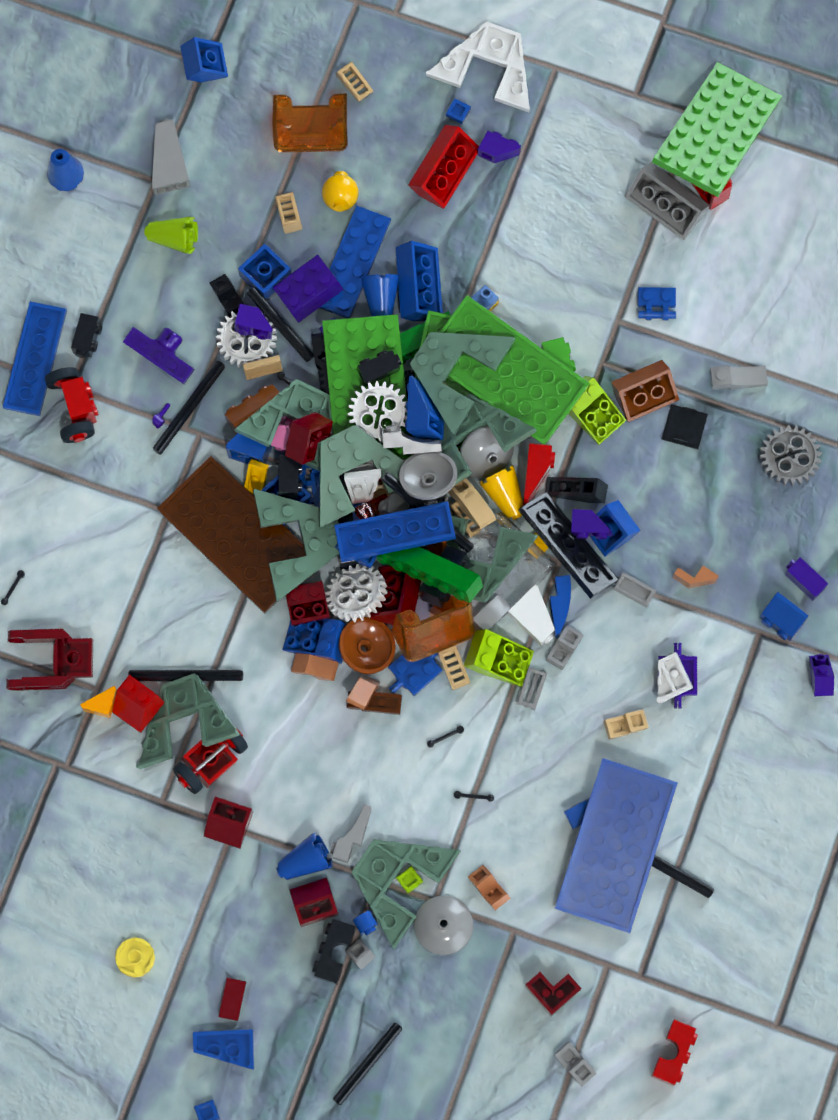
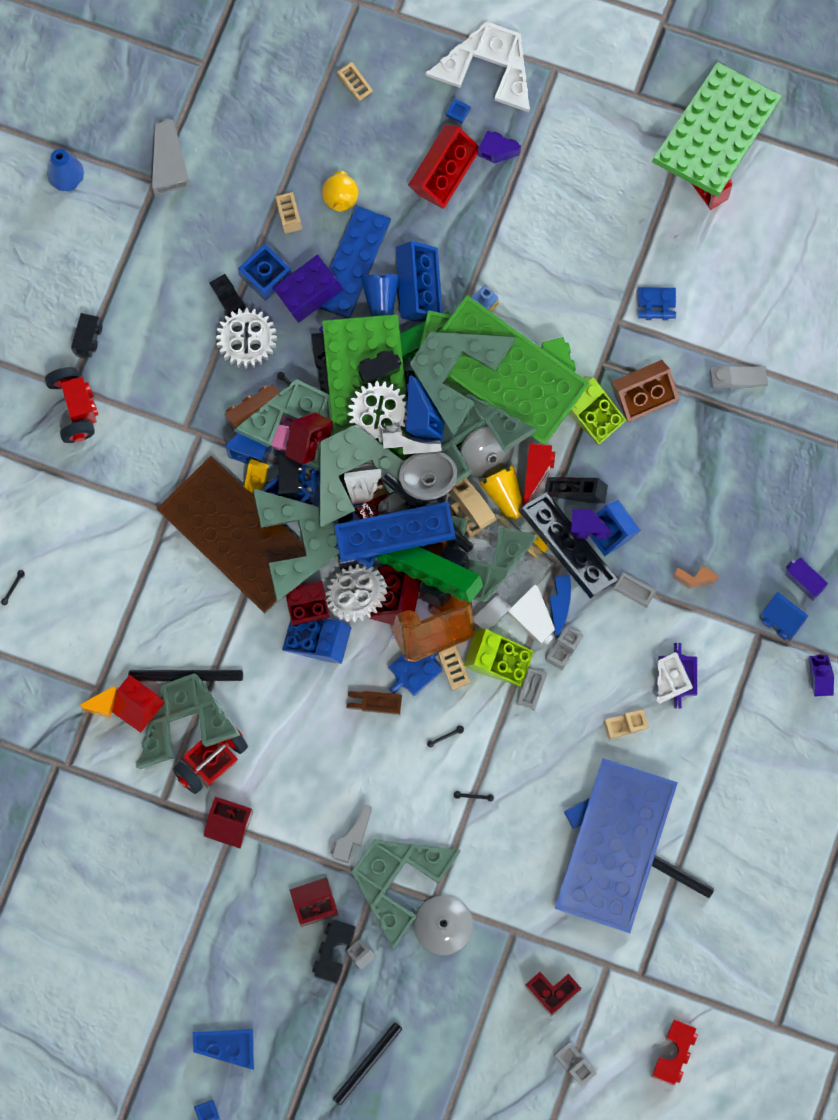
(34, 358): blue plate -> none
(70, 659): dark red plate -> none
(135, 957): light yellow tile -> none
(157, 419): dark purple hand -> none
(161, 352): dark purple plate -> none
(174, 233): lime cone -> none
(188, 407): black axle -> none
(203, 60): blue slope -> none
(232, 999): dark red tile -> none
(252, 322): dark purple slope -> none
(262, 367): tan tile -> none
(280, 324): black axle -> none
(305, 859): blue cone -> none
(310, 127): clear orange windscreen -> none
(315, 666): nougat slope -> none
(363, 691): nougat slope -> none
(365, 923): blue plate -> none
(375, 638): dark orange dish -> none
(409, 880): lime tile -> none
(488, 887): nougat slope -> none
(667, 200): light grey slope -> none
(684, 426): black piece -> none
(796, 470): light grey gear -> none

